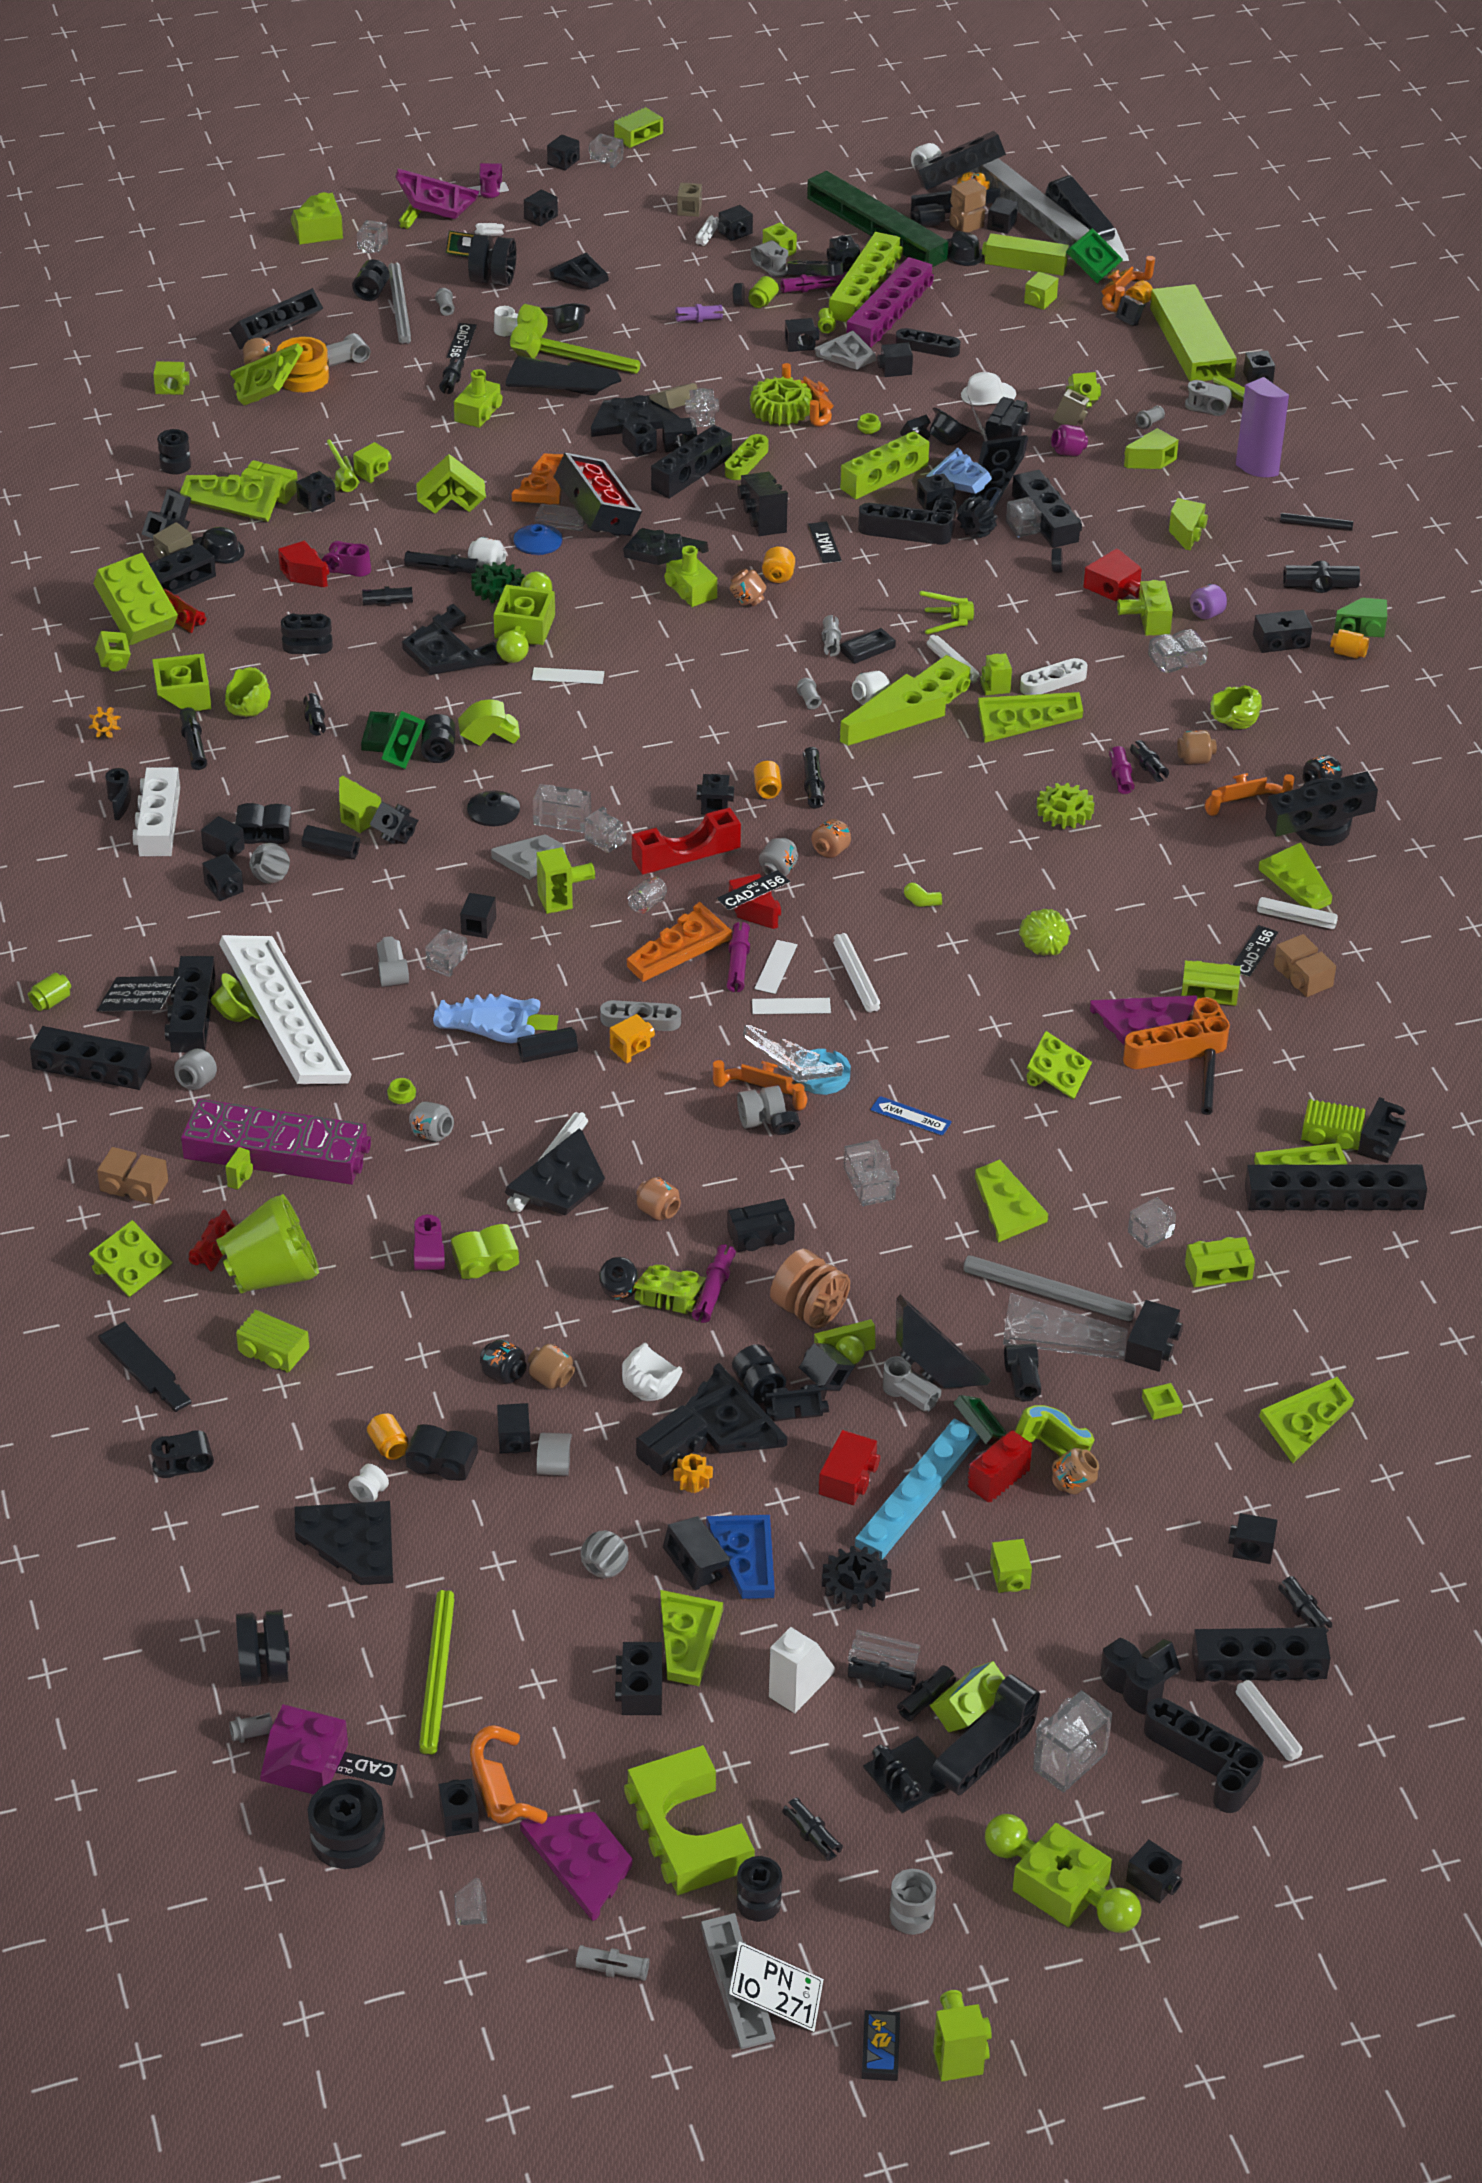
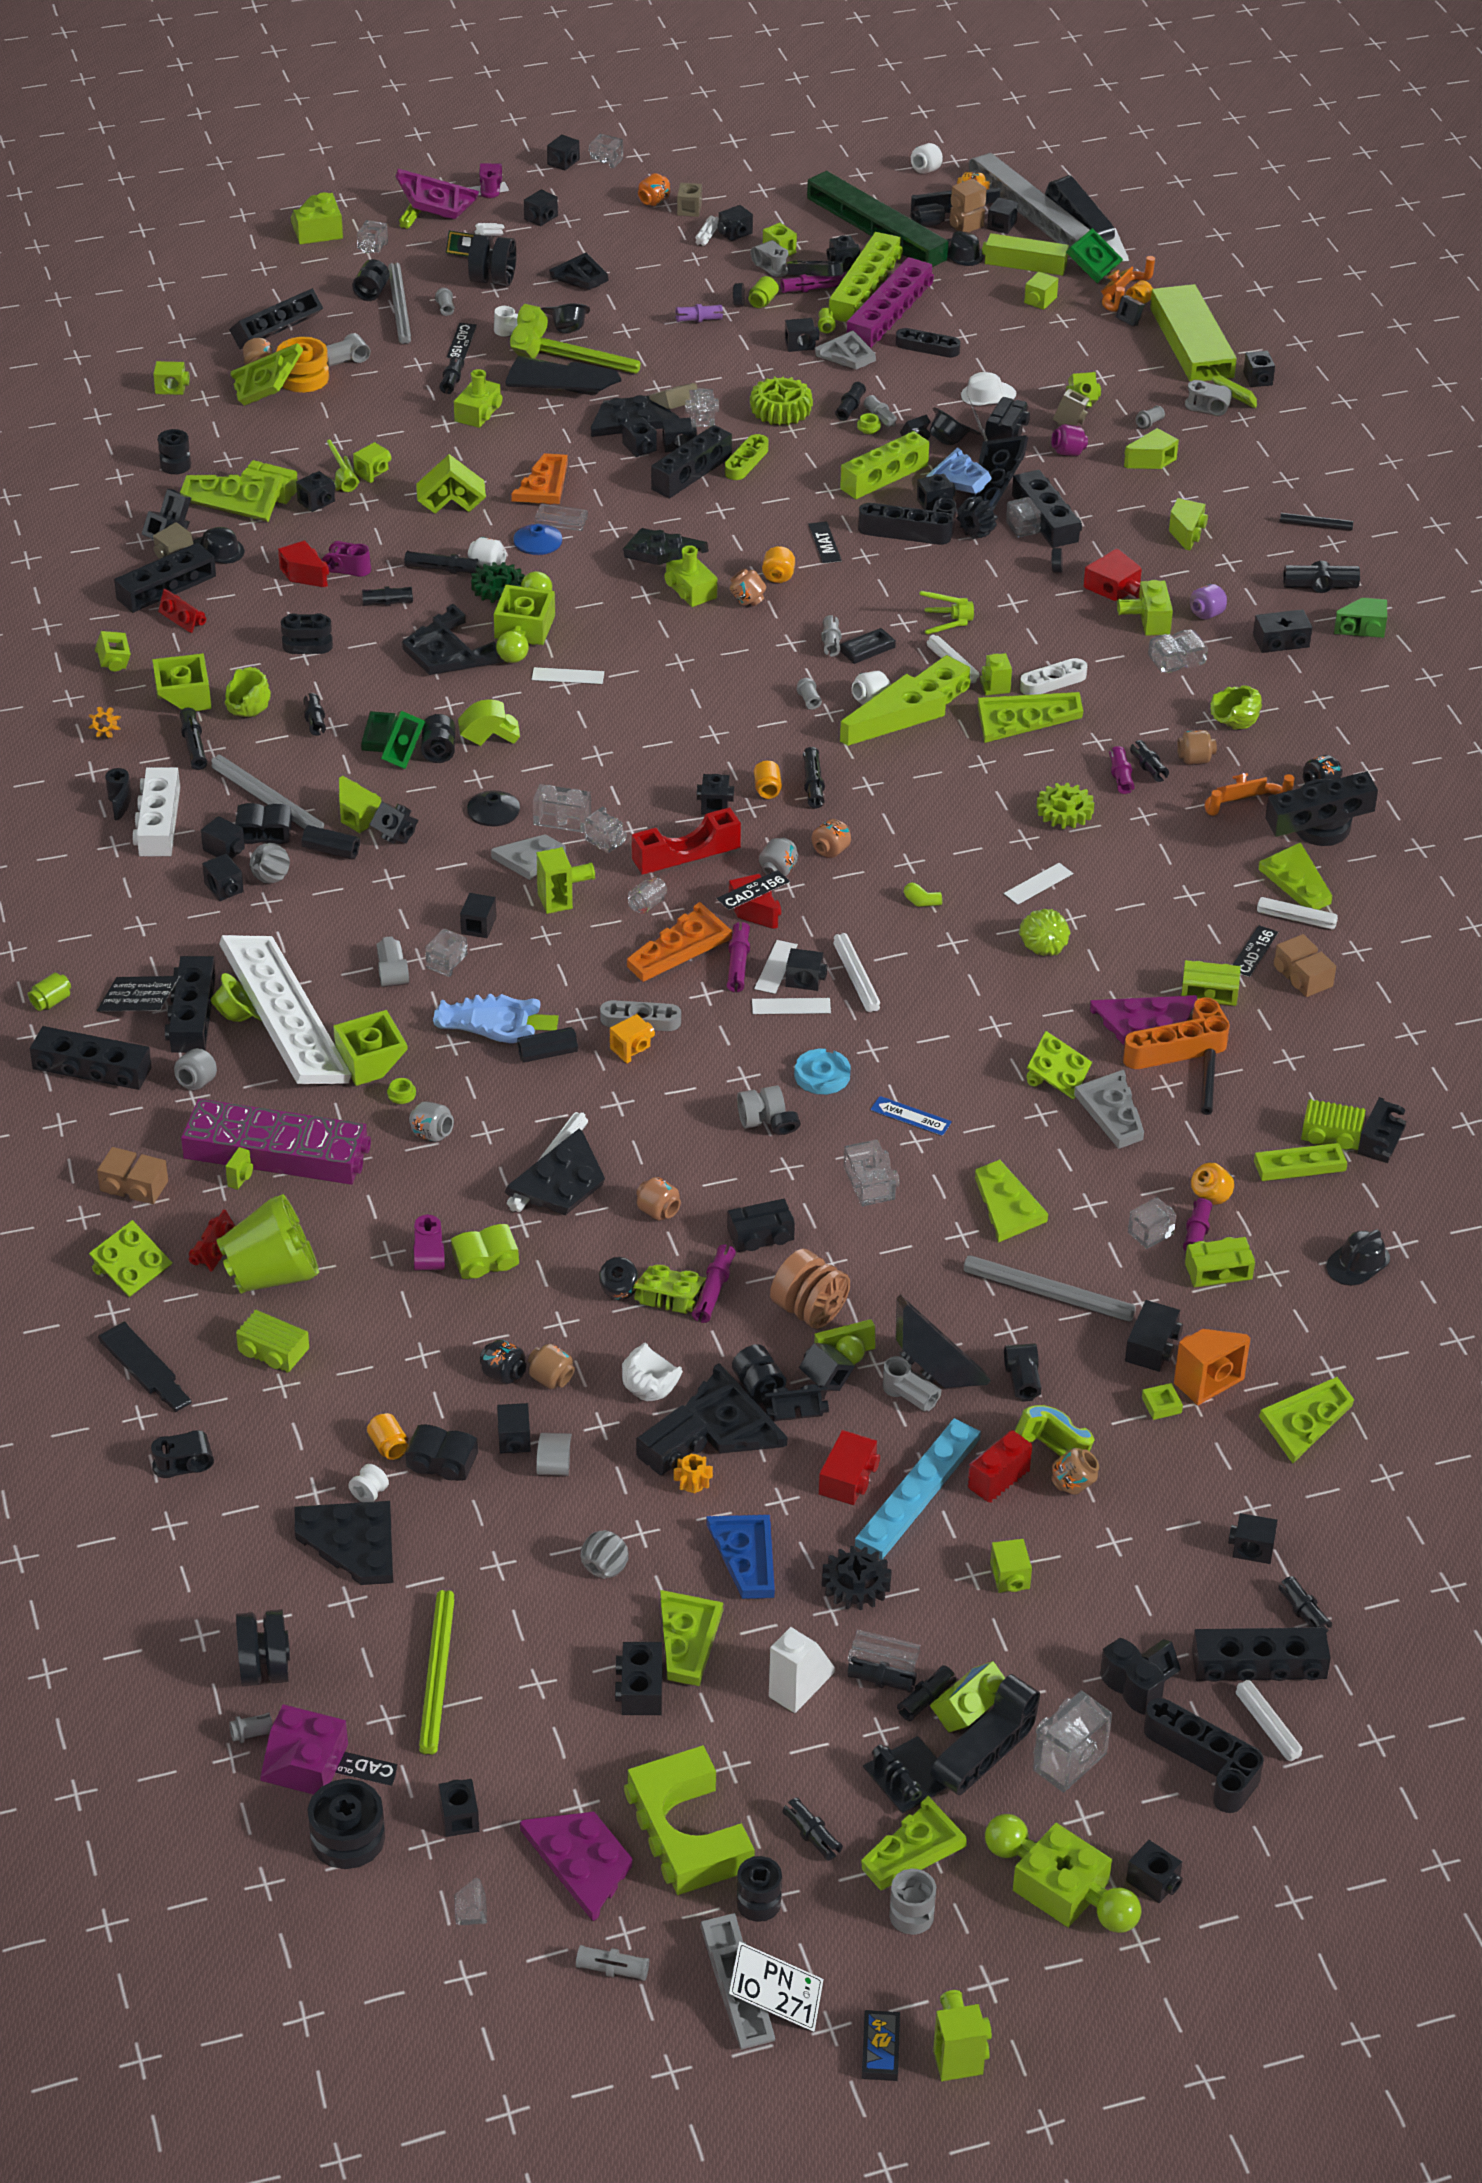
(135, 598): lime brick -> none
(262, 791): none -> light grey axle
(369, 1046): none -> lime slope
(494, 1783): orange piece -> none
(597, 494): black brick -> none
(638, 127): lime brick -> none
(654, 189): none -> orange head
(695, 1552): black hinge -> none
(761, 1077): orange piece -> none
(764, 503): black wedge -> none
(792, 1058): clear wing -> none
(805, 969): none -> black brick
(820, 400): orange piece -> none
(850, 401): none -> black pin
(881, 410): none -> light grey axle
(895, 359): black brick -> none
(915, 1845): none -> lime wing
(960, 160): black brick -> none
(980, 1419): dark green tile -> none
(1038, 883): none -> white sticker
(1061, 1330): clear wing -> none
(1112, 1107): none -> light grey wing
(1198, 1225): none -> magenta pin
(1210, 1363): none -> orange slope
(1212, 1183): none -> light orange head
(1262, 428): medium lavender brick -> none
(1336, 1187): black brick -> none
(1349, 644): light orange brick -> none
(1358, 1258): none -> black piece

